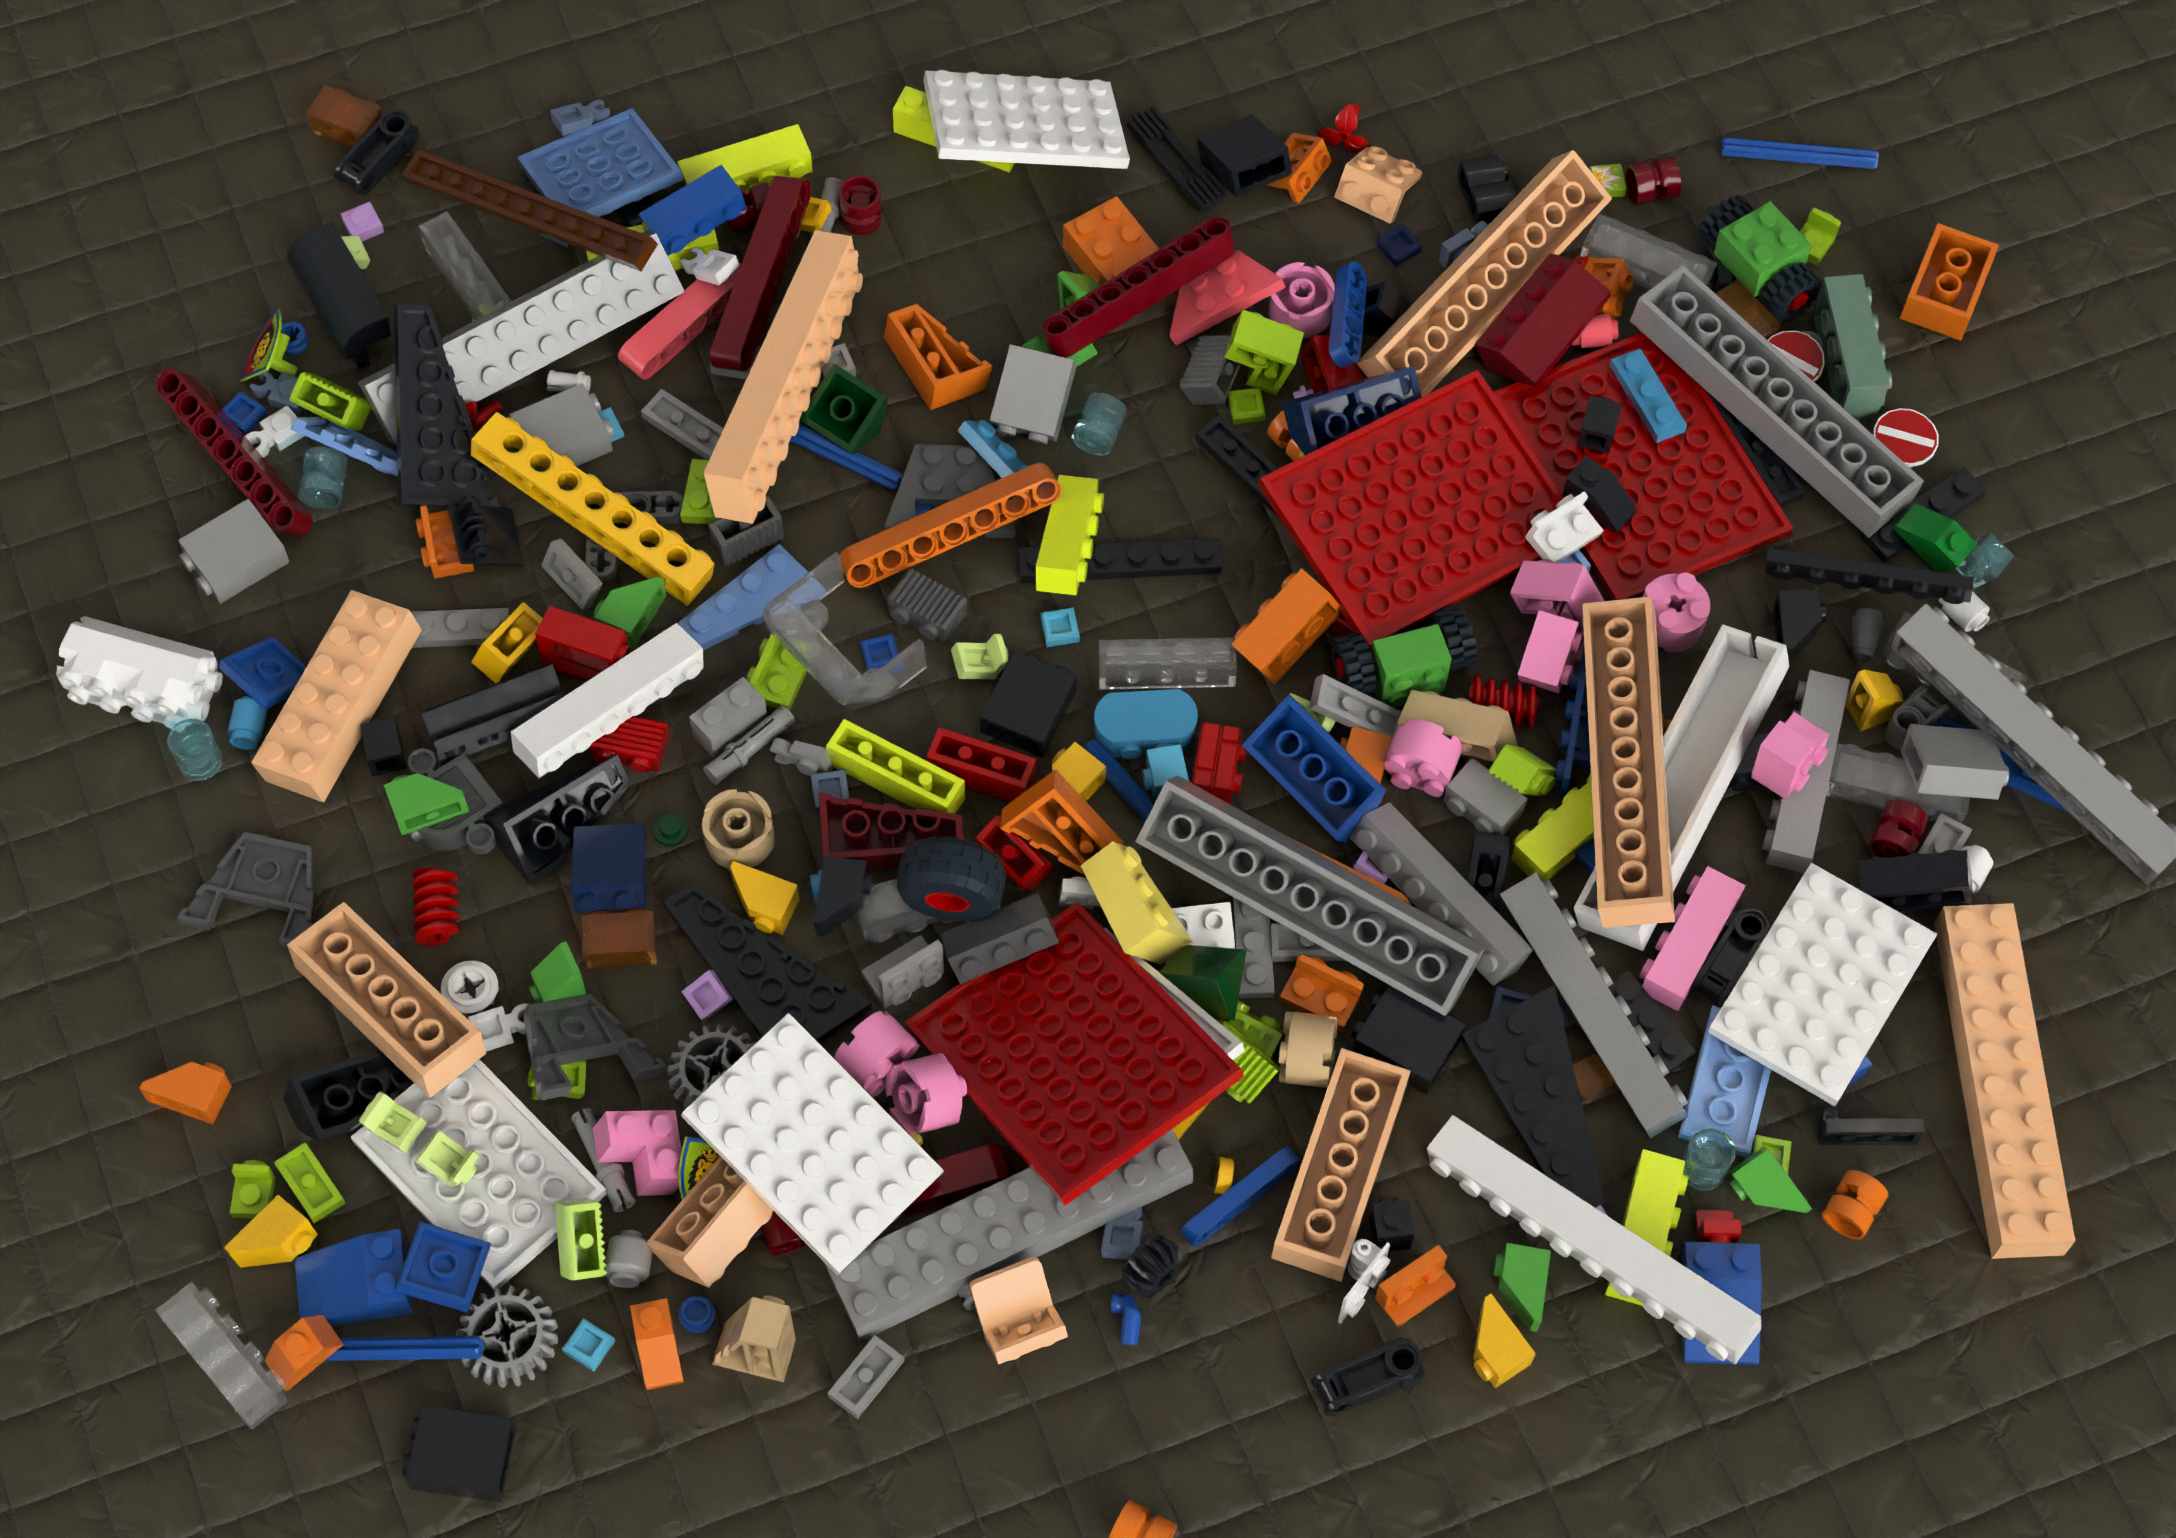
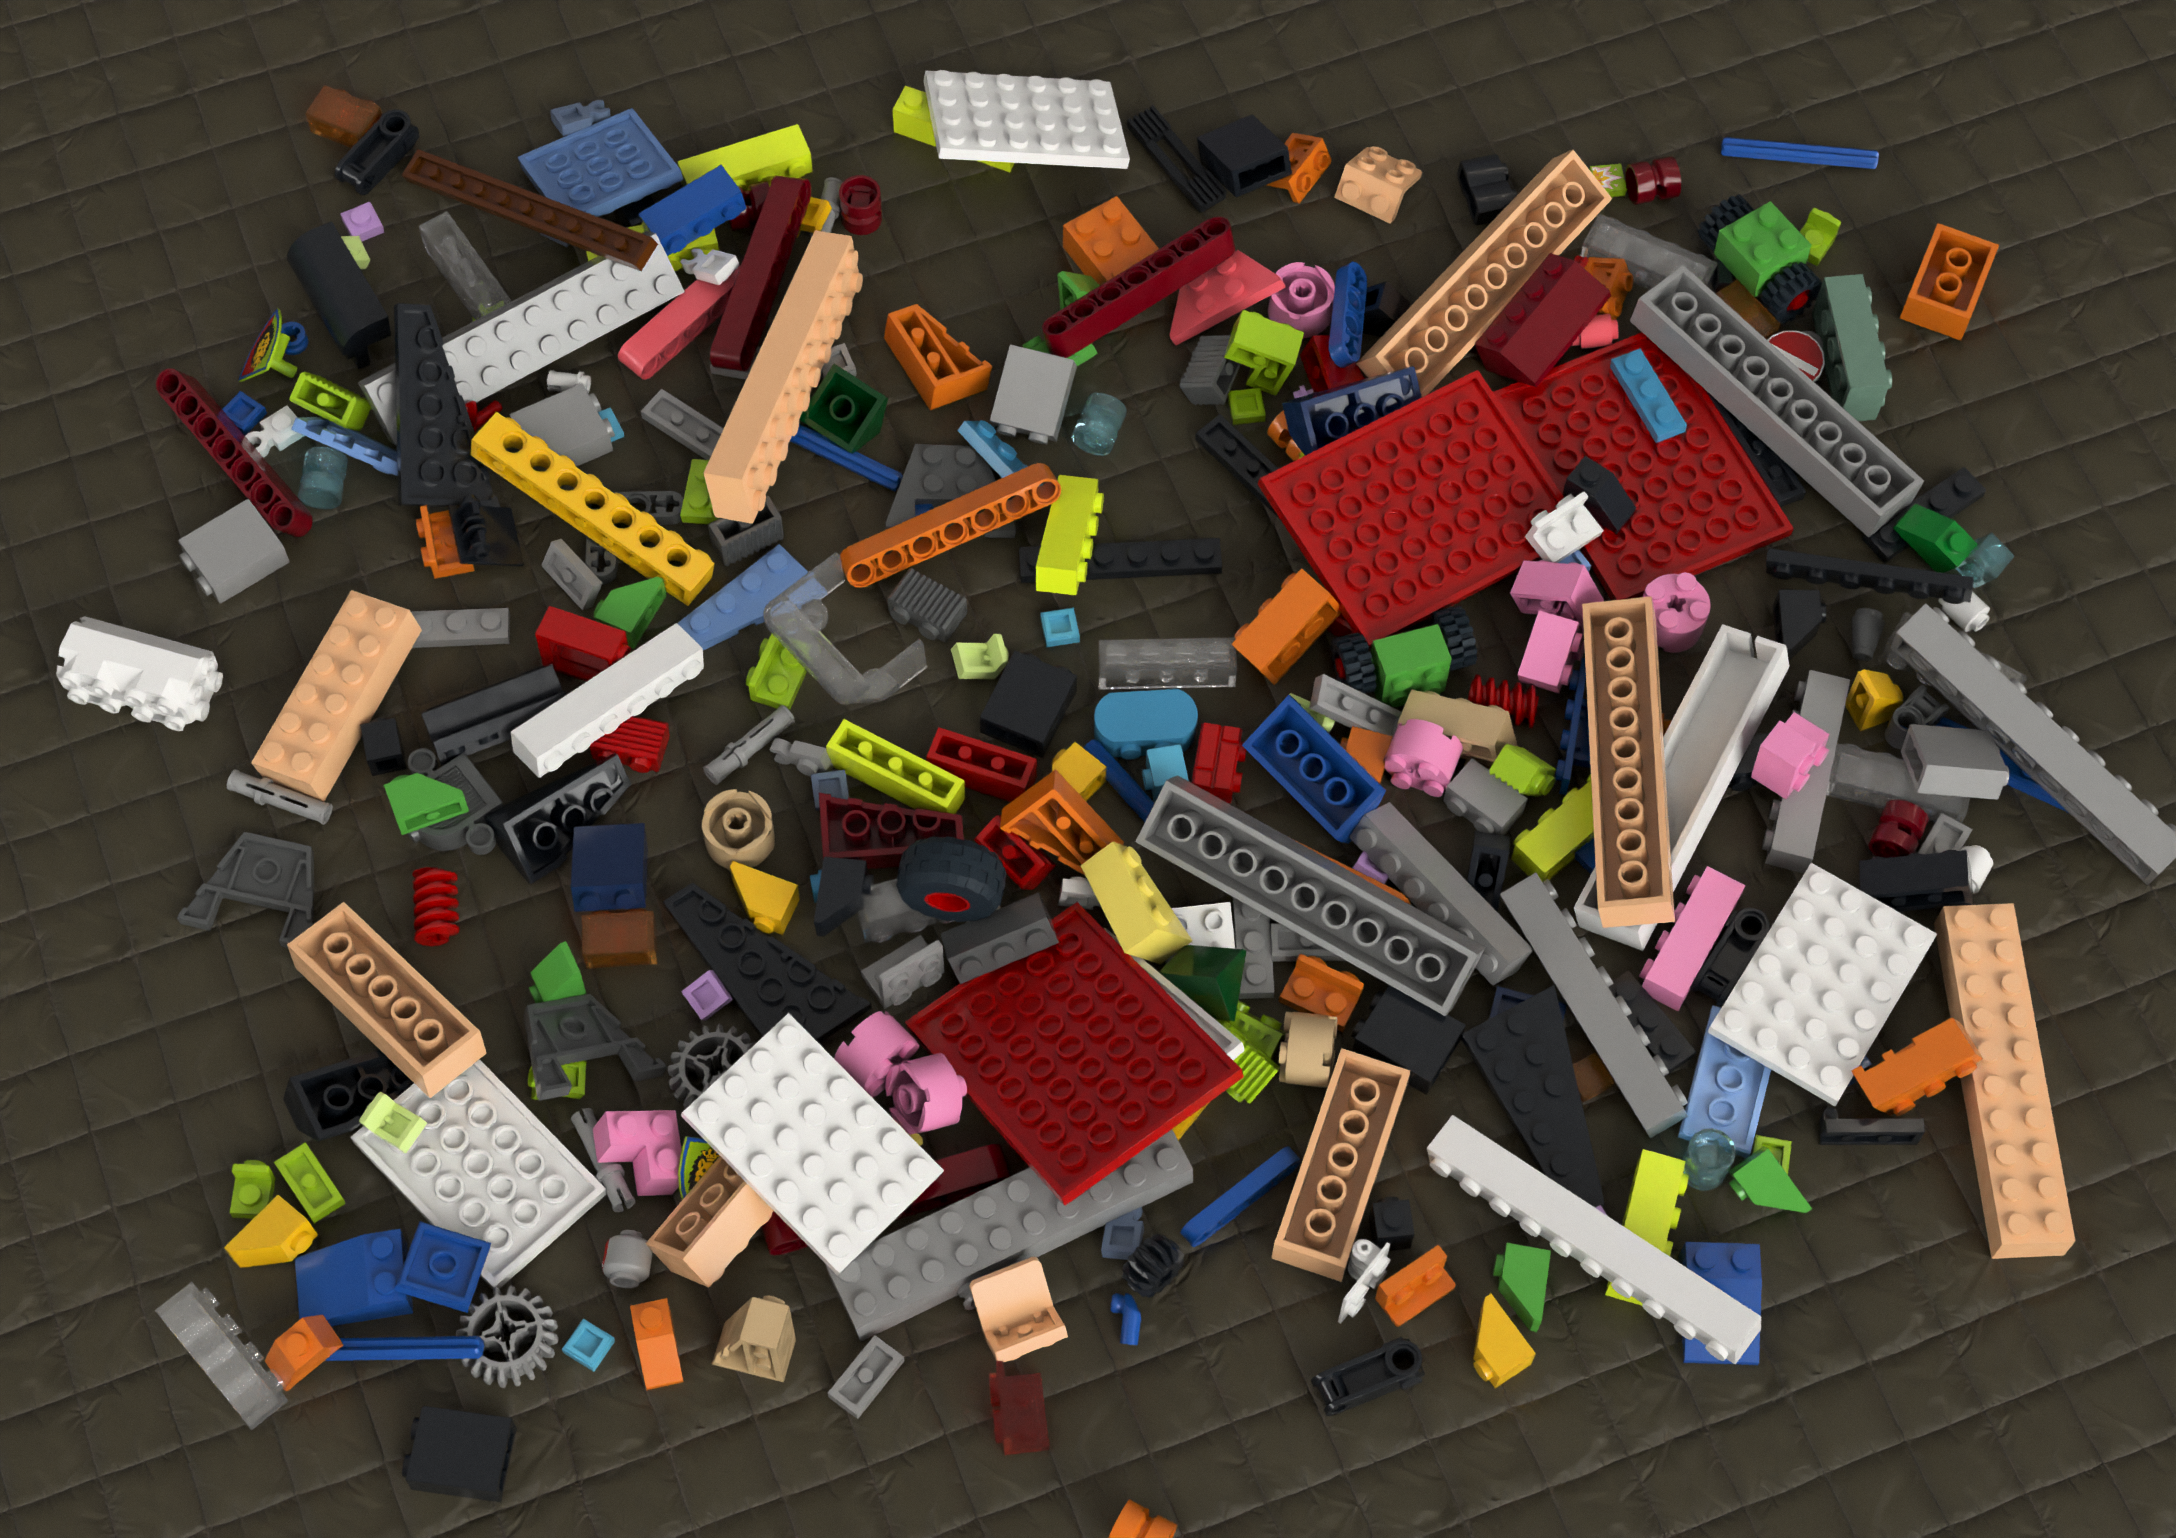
(190, 1090): orange slope -> none
(194, 749): clear light blue wheel -> none
(242, 784): none -> light grey pin
(246, 723): dark azure brick -> none
(264, 671): blue plate -> none
(277, 390): sand blue plate -> none
(448, 1160): yellowish green bracket -> none
(476, 973): white gear -> none
(497, 1027): white plate -> none
(508, 643): yellow slope -> none
(580, 1239): lime brick -> none
(670, 829): dark green plate -> none
(696, 1314): blue plate -> none
(728, 717): light grey brick -> none
(878, 651): blue tile -> none
(1021, 1412): none -> clear red bracket
(1223, 1175): yellow tile -> none
(1346, 123): red plant -> none
(1399, 244): clear blue tile -> none
(1457, 244): sand blue plate -> none
(1599, 424): black brick -> none
(1717, 1226): red bracket -> none
(1854, 1205): orange wheel -> none
(1907, 435): red piece -> none
(1919, 1068): none -> orange wedge

